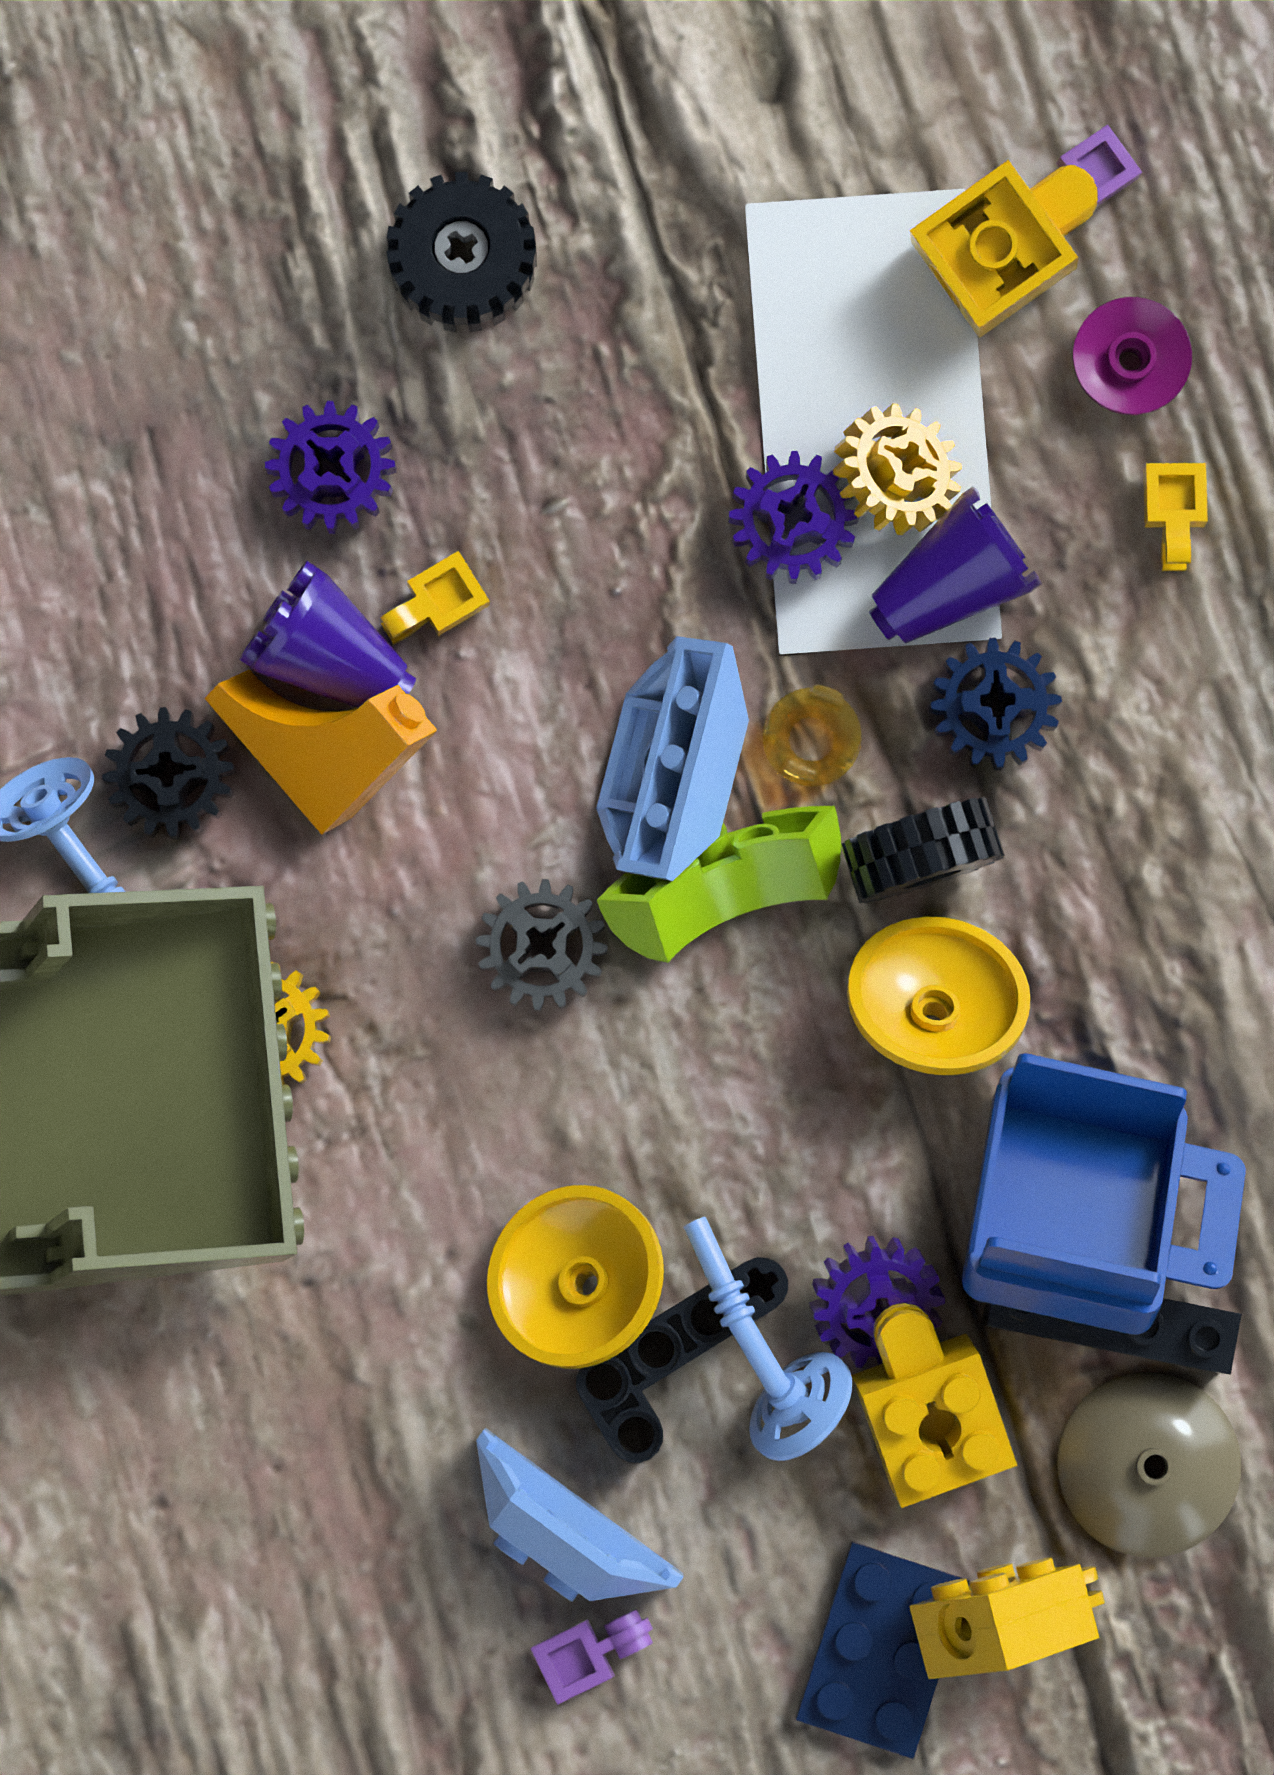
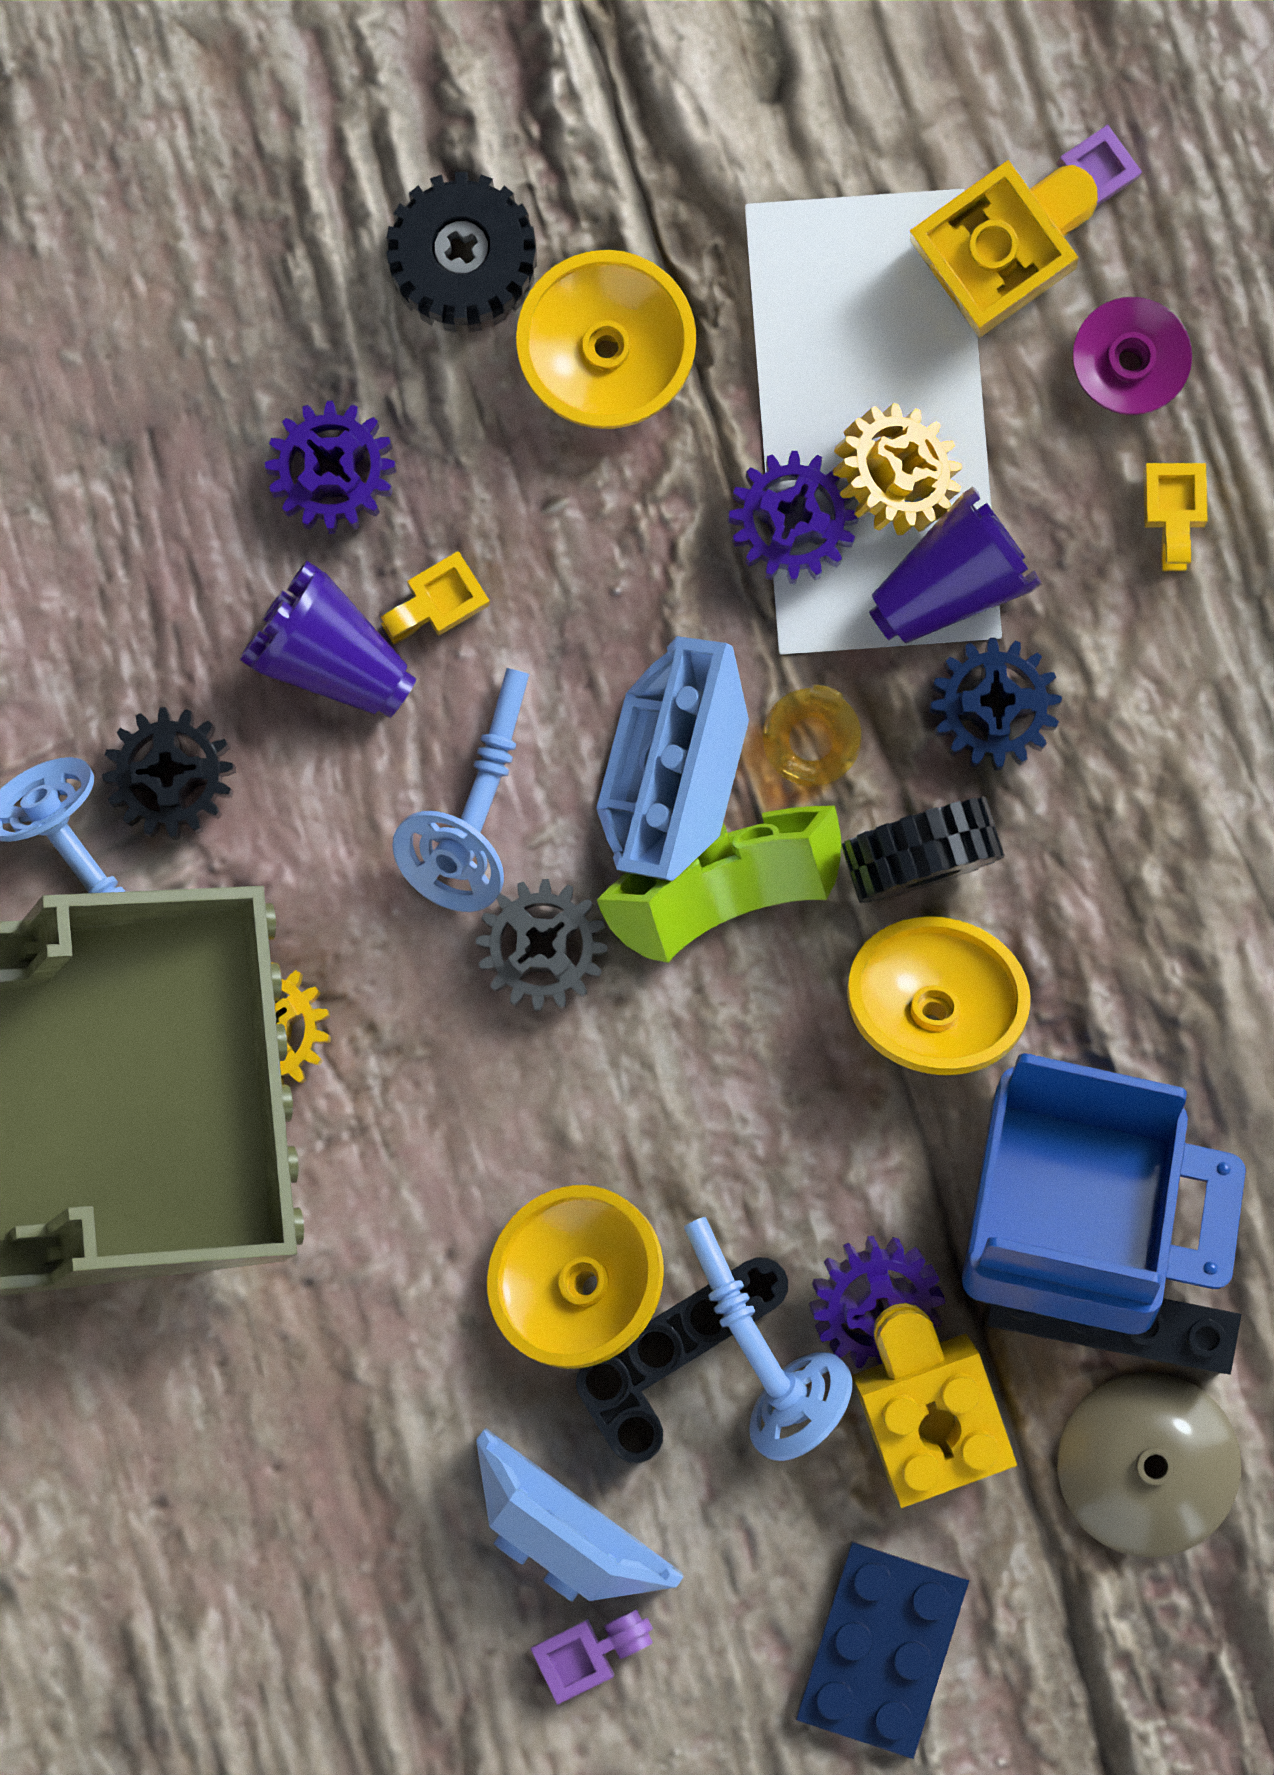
(323, 758): light orange arch -> none
(461, 844): none -> light blue dish
(599, 300): none -> yellow dish
(1006, 1618): yellow brick -> none

